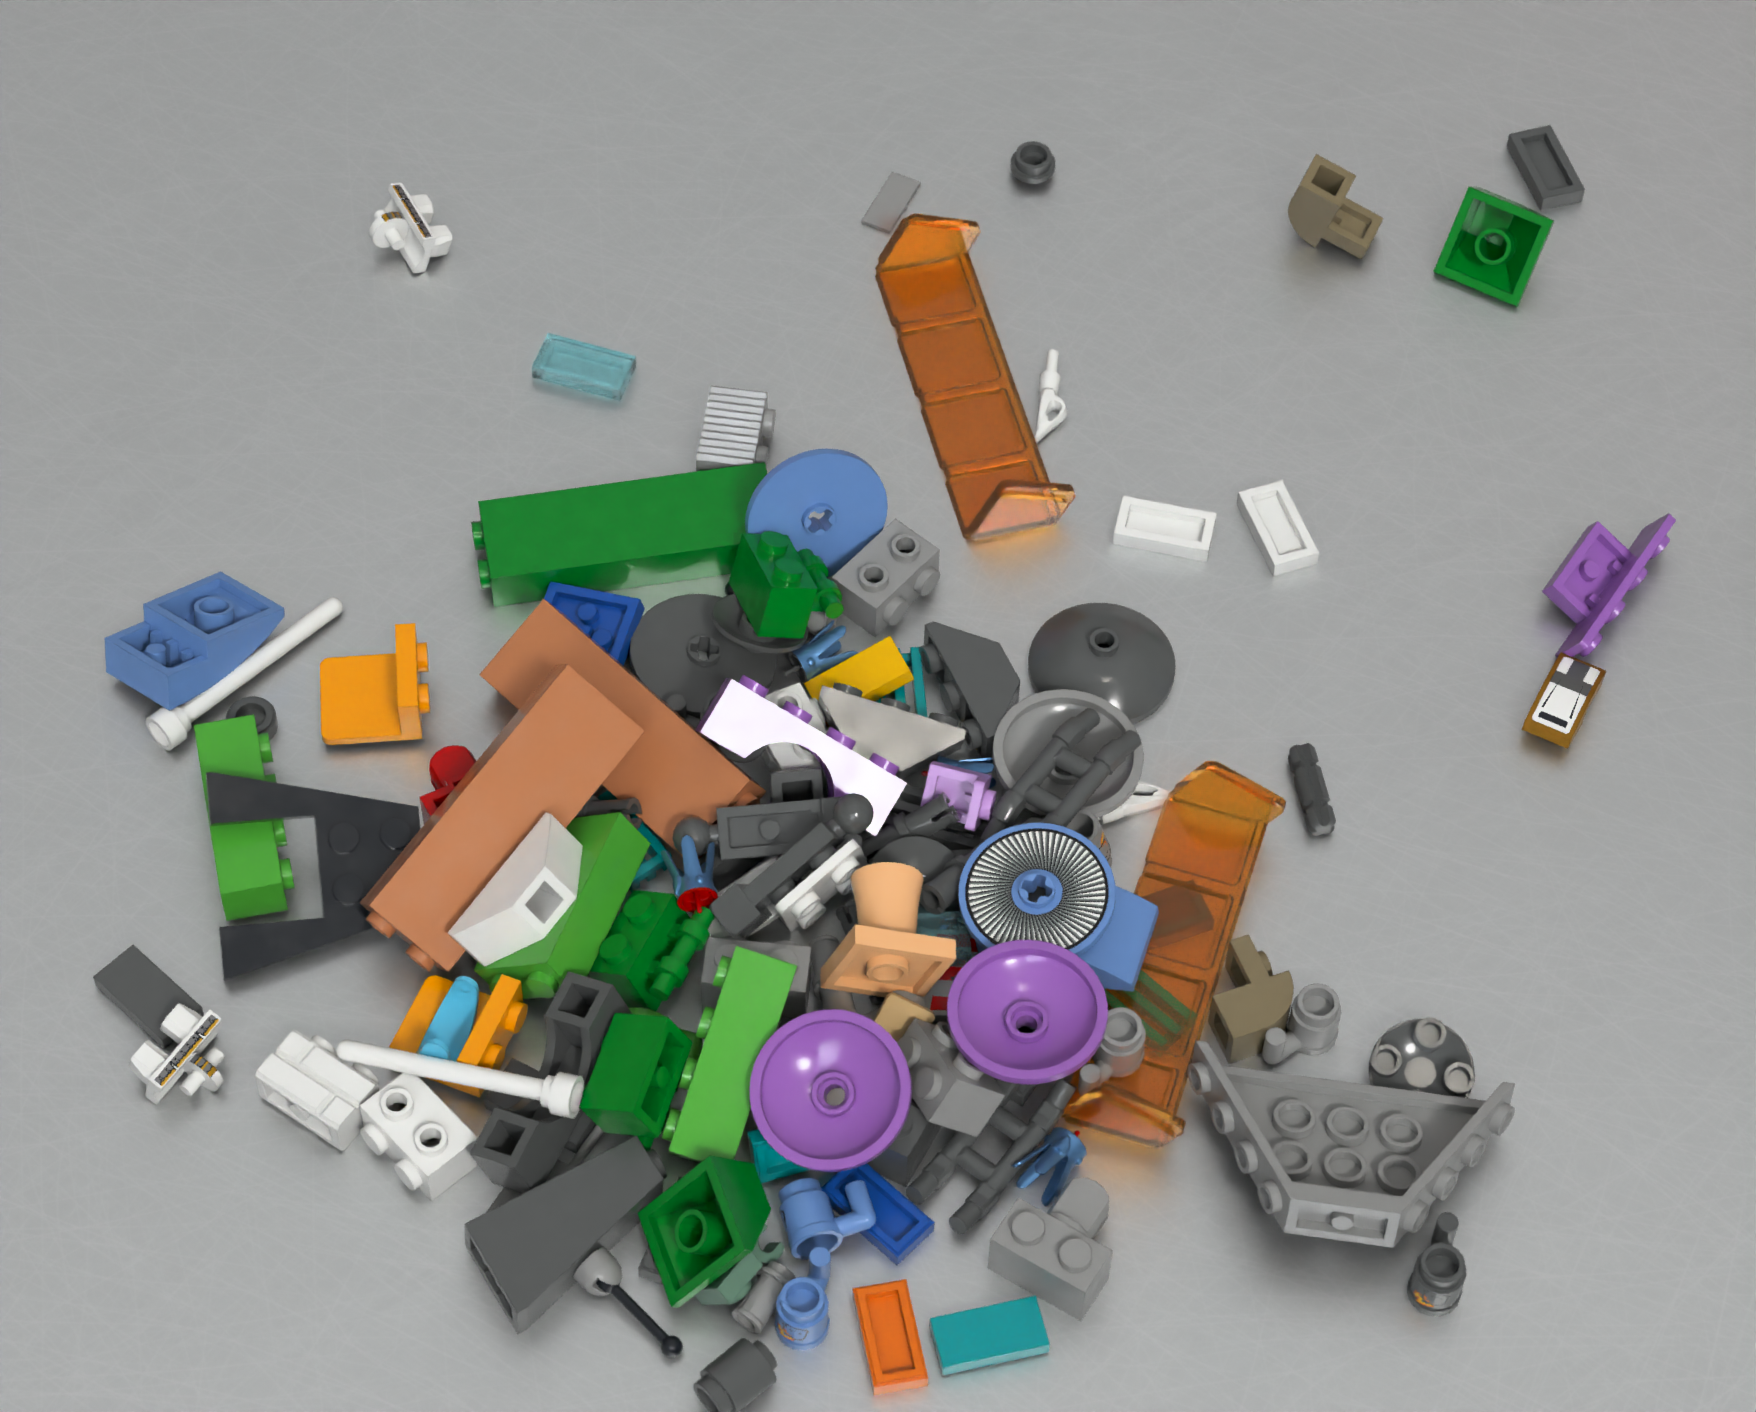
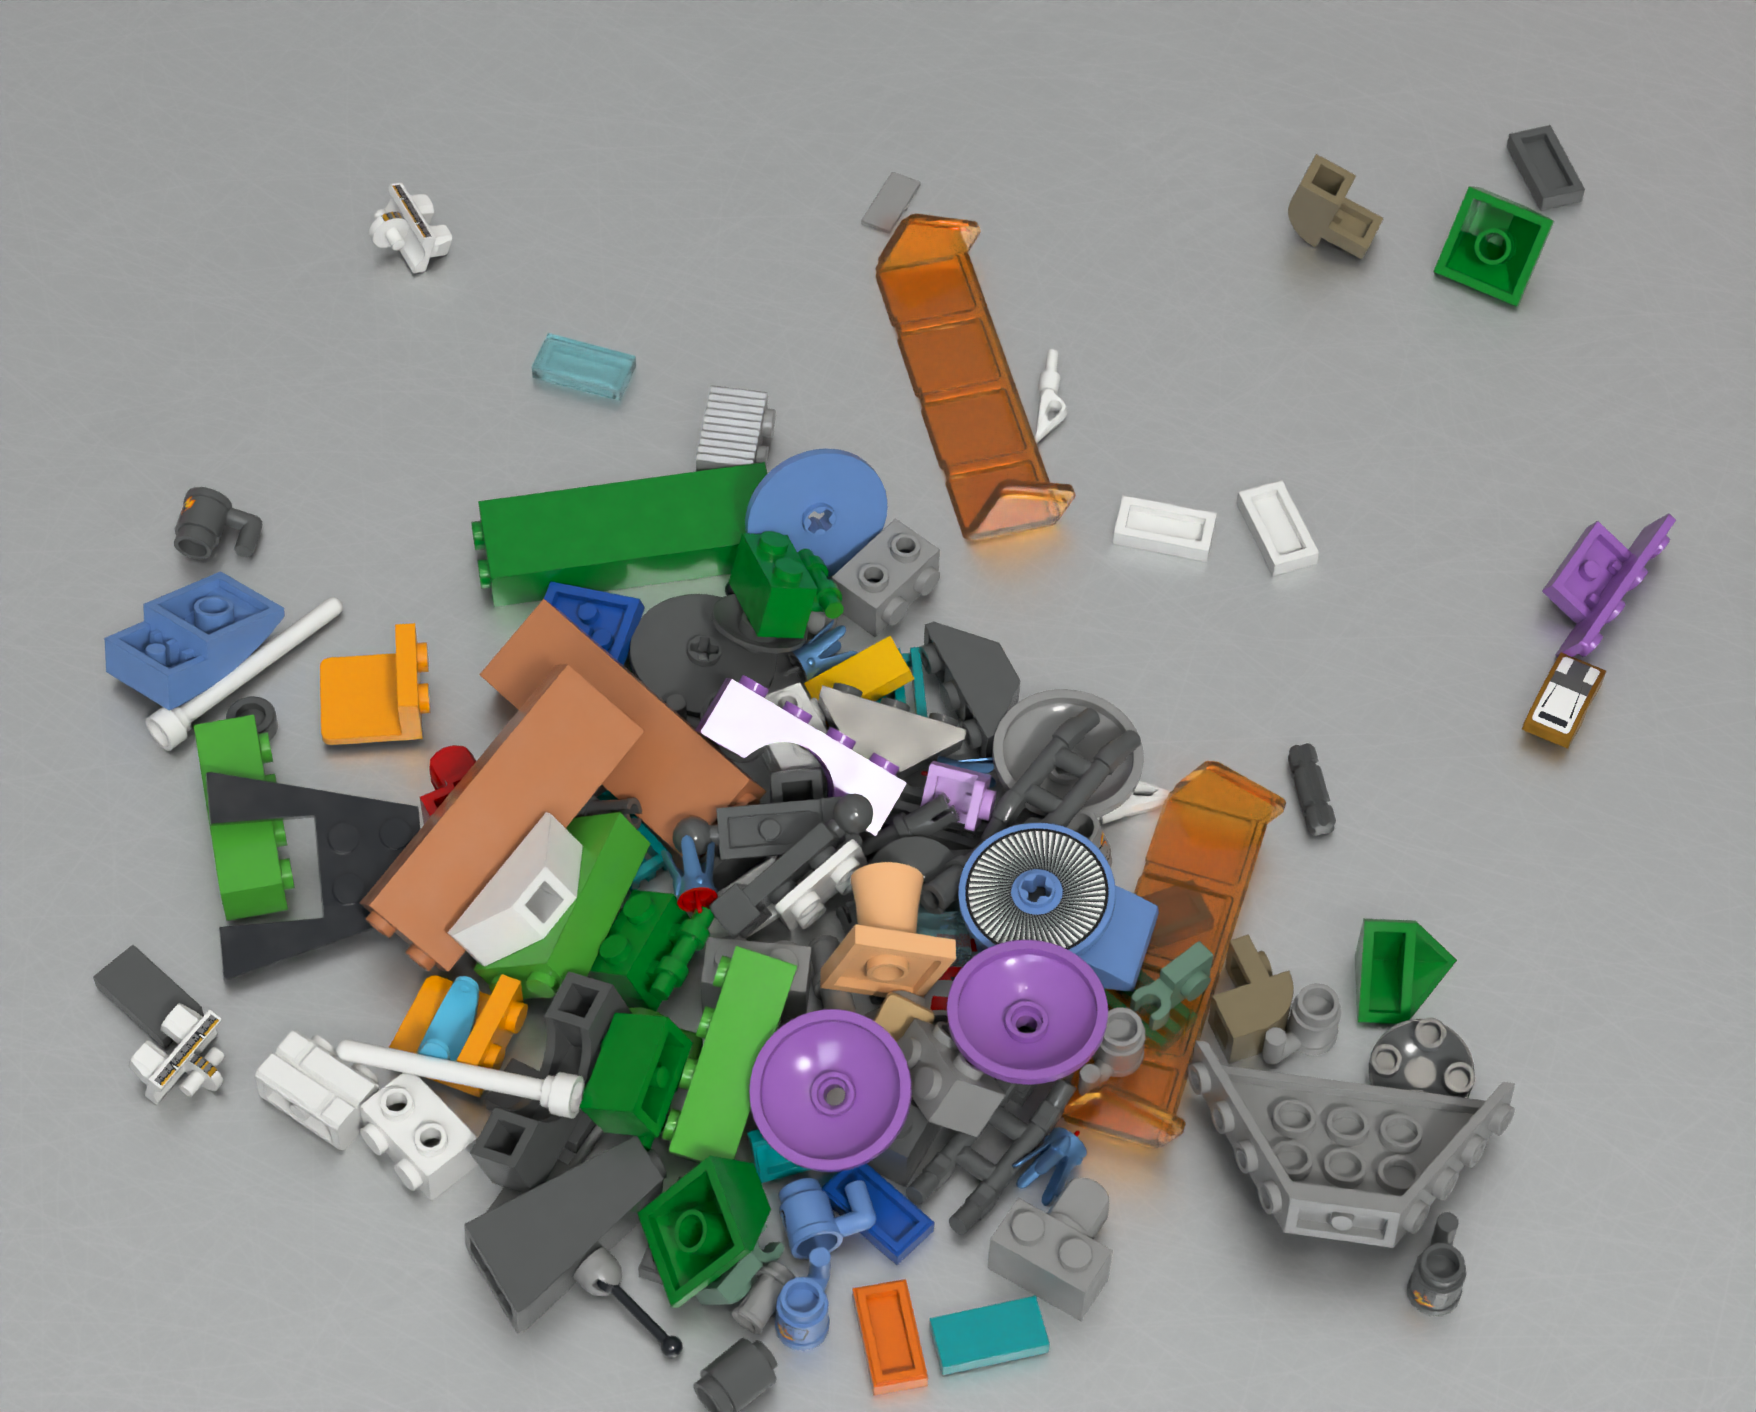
(204, 520): none -> dark grey piece
(1032, 163): dark grey plate -> none
(1129, 674): dark grey dish -> none
(1180, 979): none -> sand green plate
(1396, 969): none -> green slope

